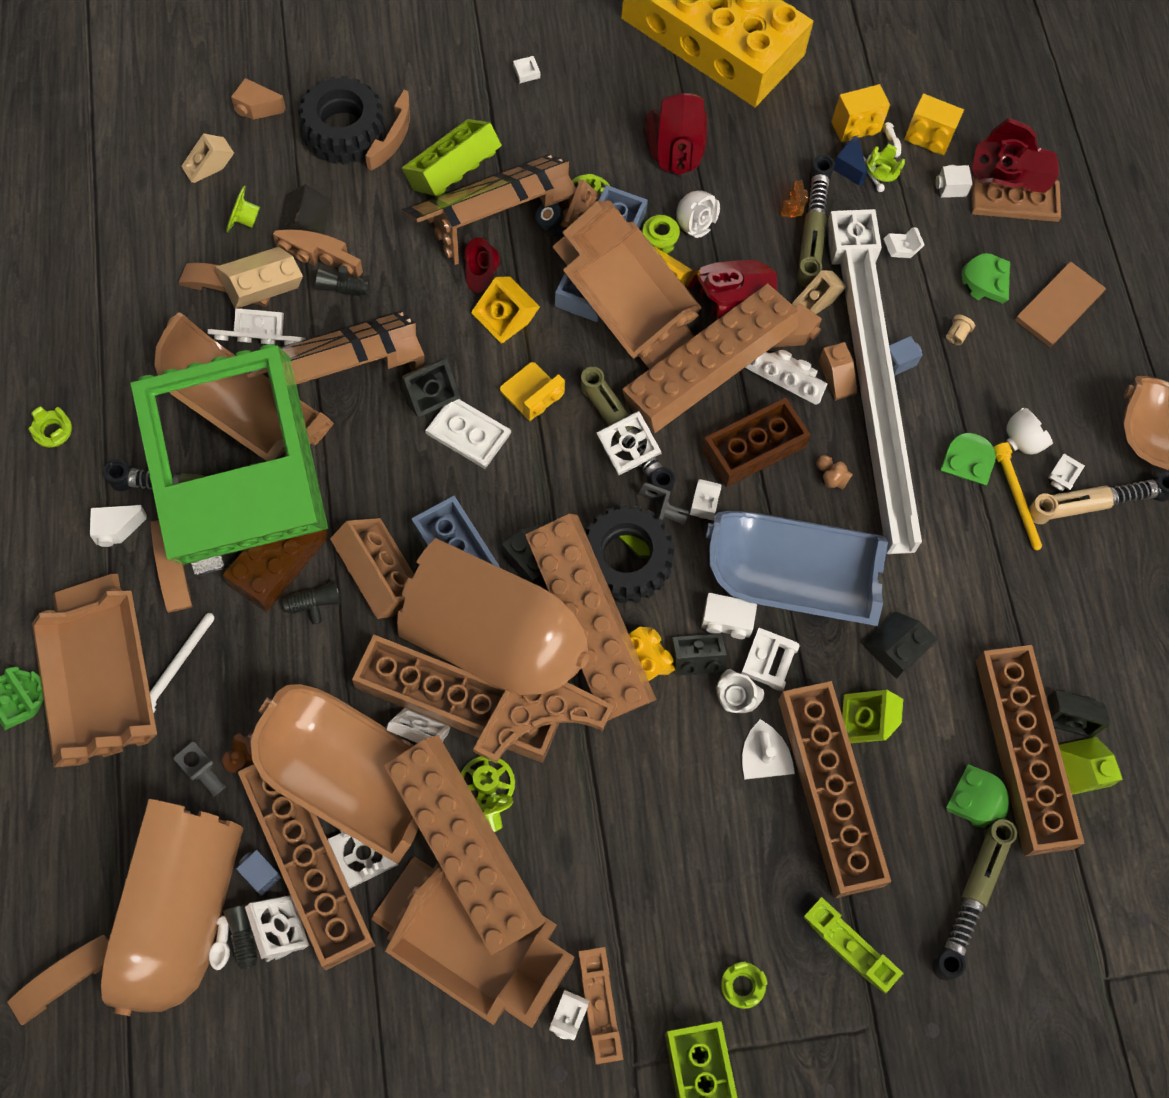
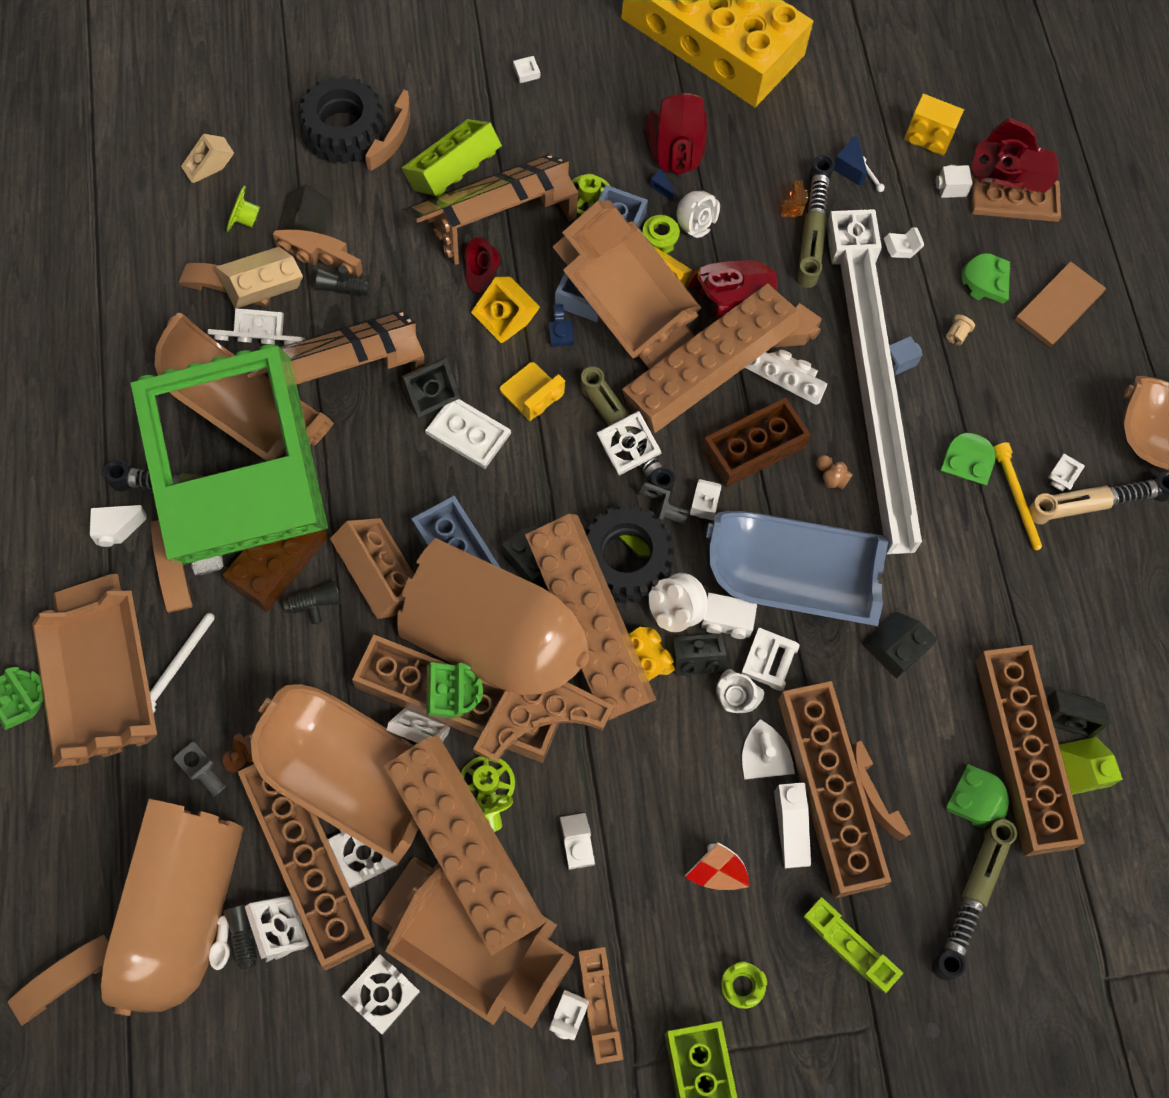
(44, 418): lime piece -> none
(256, 101): medium nougat slope -> none
(258, 872): sand blue brick -> none
(353, 994): none -> white piece
(452, 690): none -> bright green slope
(556, 220): plate -> none
(560, 330): none -> dark blue plate
(577, 841): none -> white slope
(661, 184): none -> dark blue piece
(678, 602): none -> white wheel
(719, 869): none -> shield
(793, 824): none -> white slope
(821, 292): tan slope -> none
(839, 370): medium nougat slope -> none
(860, 113): yellow brick -> none
(871, 715): lime slope -> none
(888, 167): lime piece -> none
(891, 823): none -> medium nougat slope
(892, 140): white piece -> none
(1026, 433): white cylinder -> none

